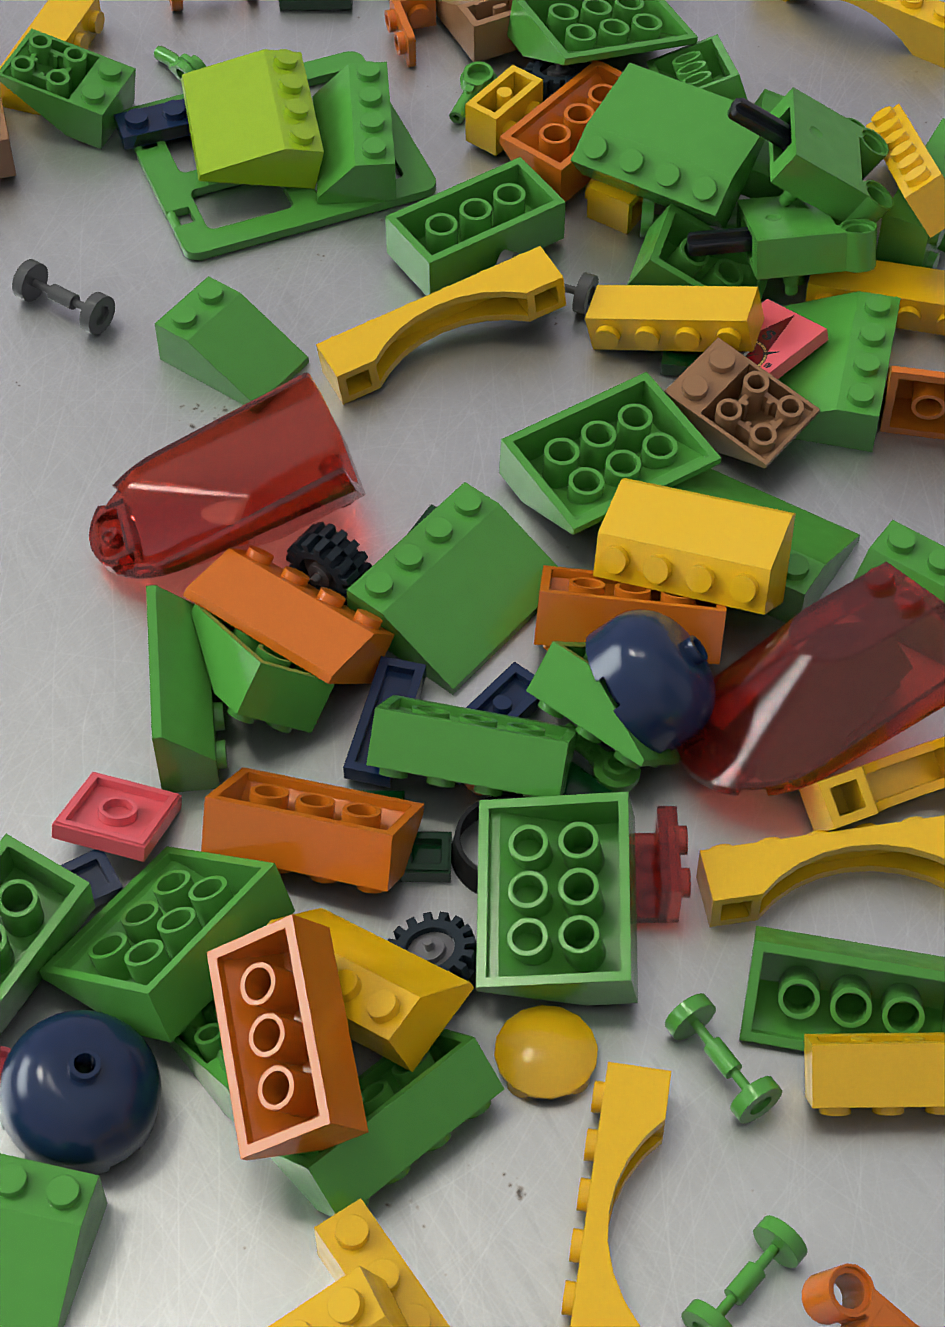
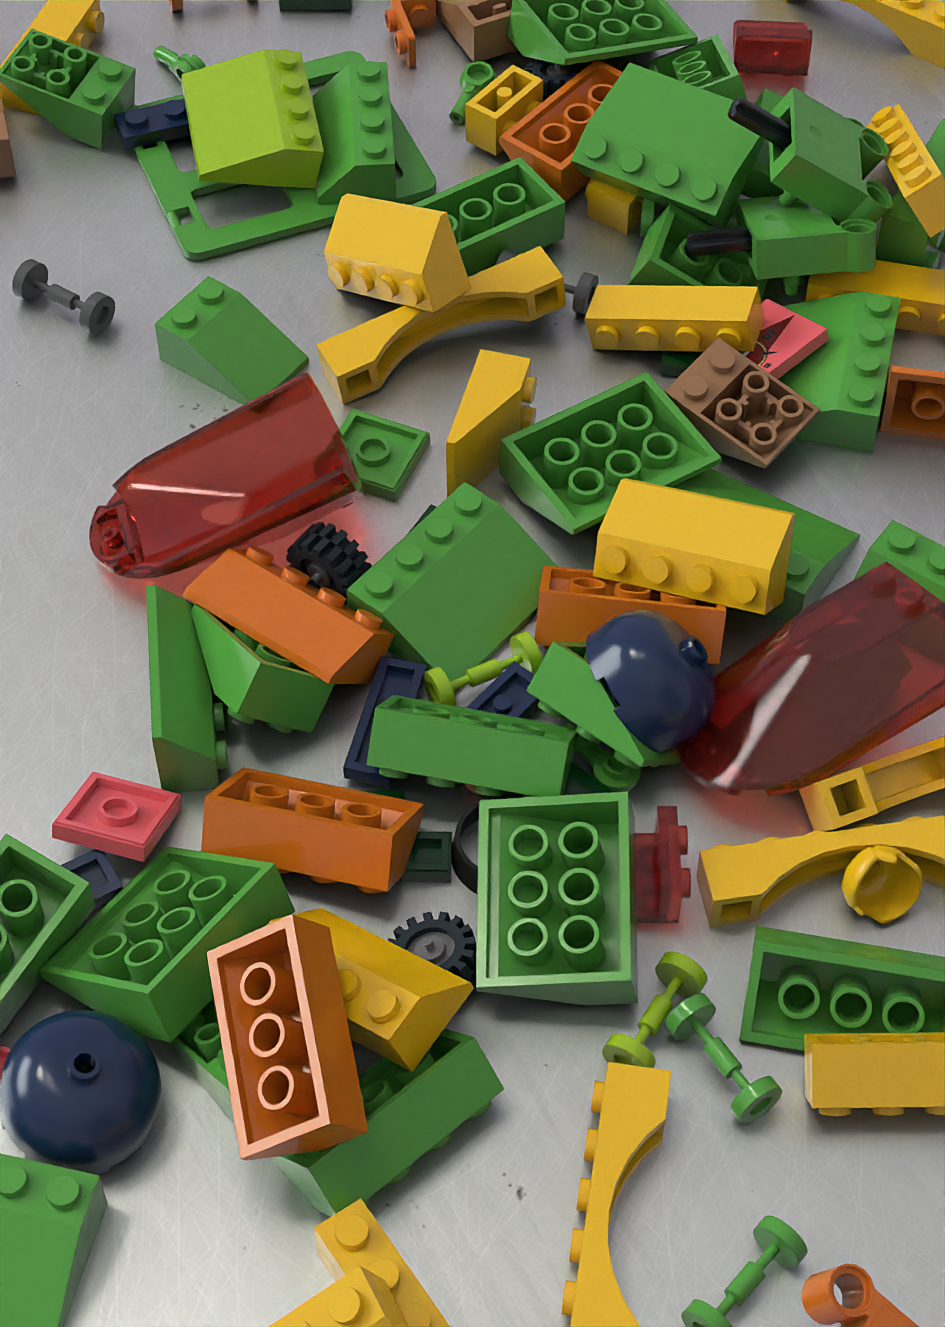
(383, 452): none -> bright green tile
(395, 253): none -> yellow slope
(491, 409): none -> yellow slope
(524, 652): none -> lime wheel
(546, 1053): yellow dish -> none
(680, 976): none -> lime wheel
(771, 47): none -> clear red bracket
(882, 883): none -> yellow hair

